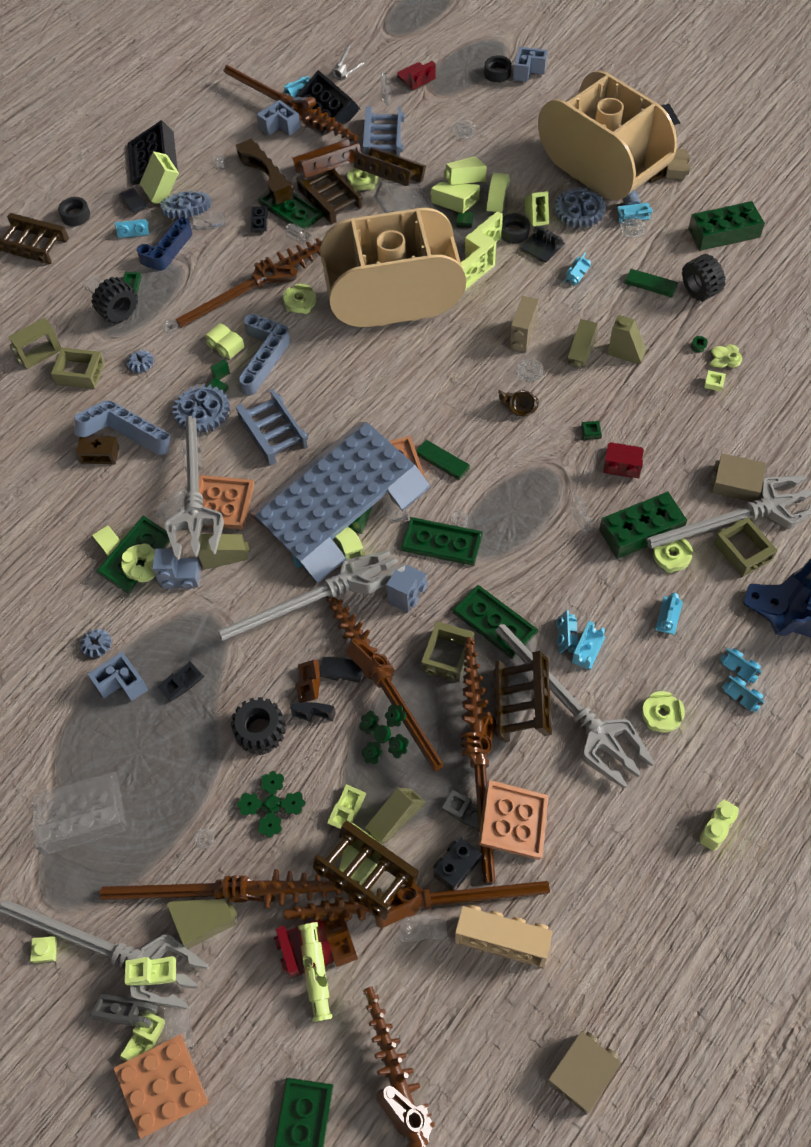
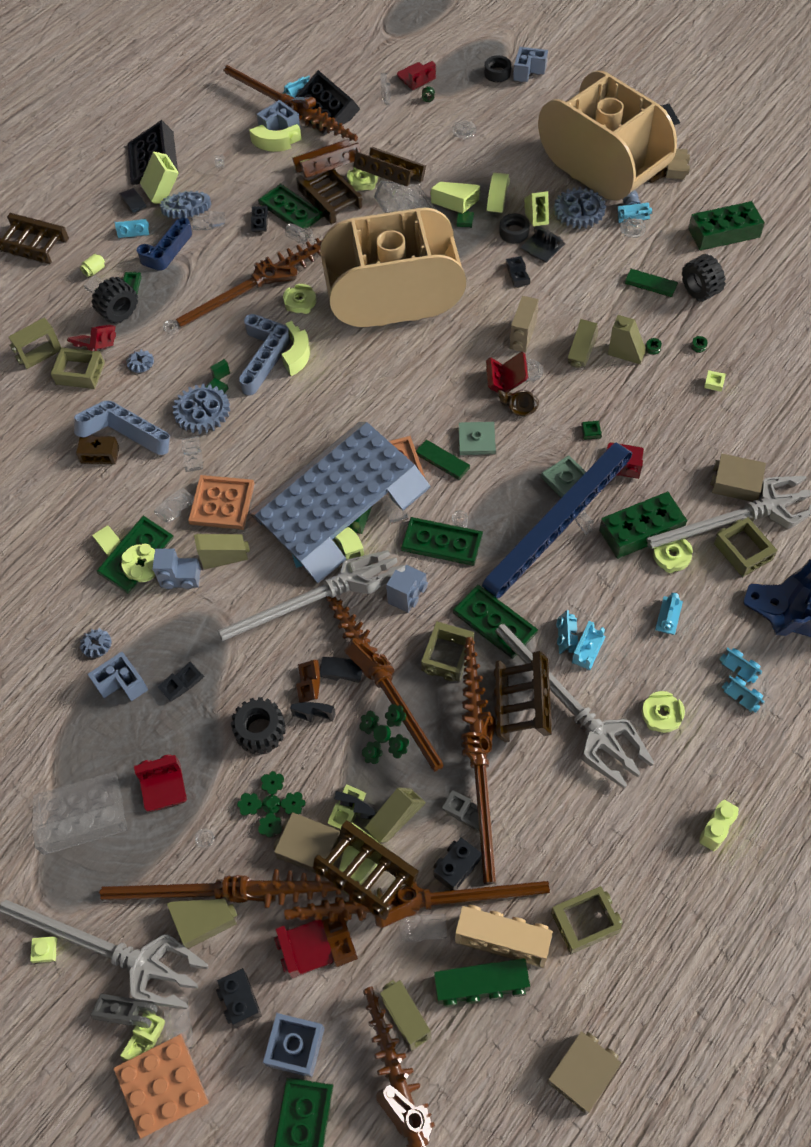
(70, 204): black tyre -> none
(92, 265): none -> yellowish green brick
(100, 338): none -> dark red bracket
(150, 972): yellowish green slope -> none
(161, 782): none -> dark red bracket
(194, 513): light grey piece -> none
(224, 341): yellowish green brick -> none
(238, 998): none -> black brick
(251, 155): dark brown arch -> none
(261, 439): sand blue fence -> none
(275, 140): none -> yellowish green arch
(294, 1045): none -> sand blue brick
(299, 353): none -> yellowish green arch
(305, 840): none -> dark tan brick
(317, 990): yellowish green piece -> none
(340, 70): light grey plant -> none
(363, 808): none -> black slope
(370, 127): sand blue fence -> none
(405, 1014): none -> olive window
(430, 90): none -> dark green bush
(465, 171): yellowish green slope -> none
(477, 438): none -> sand green plate
(481, 248): yellowish green bracket -> none
(482, 981): none -> dark green brick
(506, 375): none -> dark red bracket
(513, 820): nougat plate -> none
(517, 271): none -> black slope
(556, 520): none -> dark blue beam
(563, 475): none -> sand green plate
(566, 929): none -> olive window
(580, 264): medium azure hinge -> none
(653, 341): none -> dark green bush
(726, 356): yellowish green plate -> none

